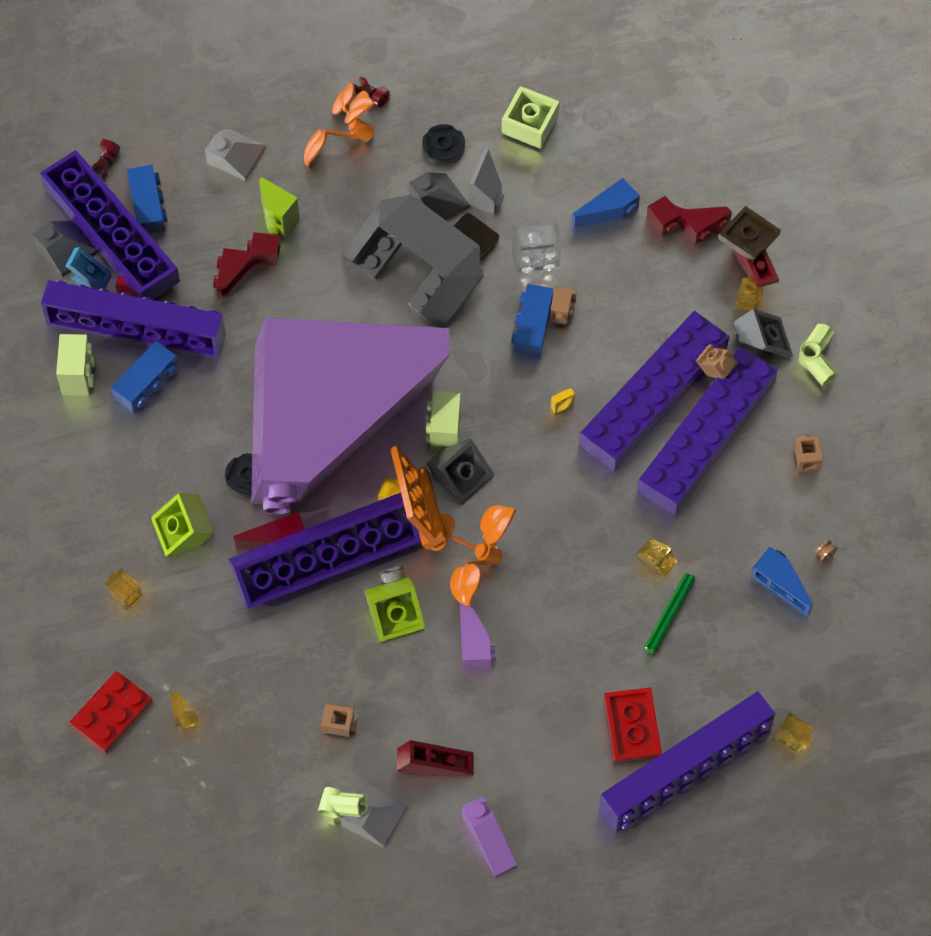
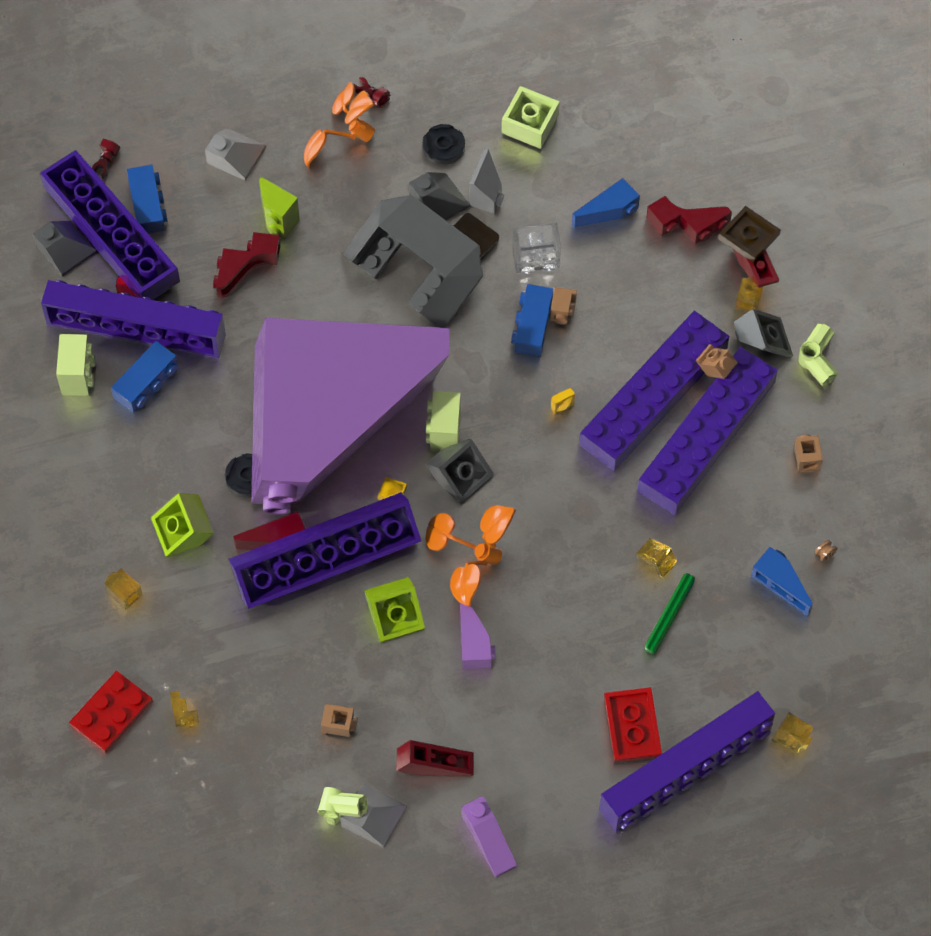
(87, 269): dark azure slope -> none
(392, 574): light grey tile -> none
(419, 499): orange fence -> none

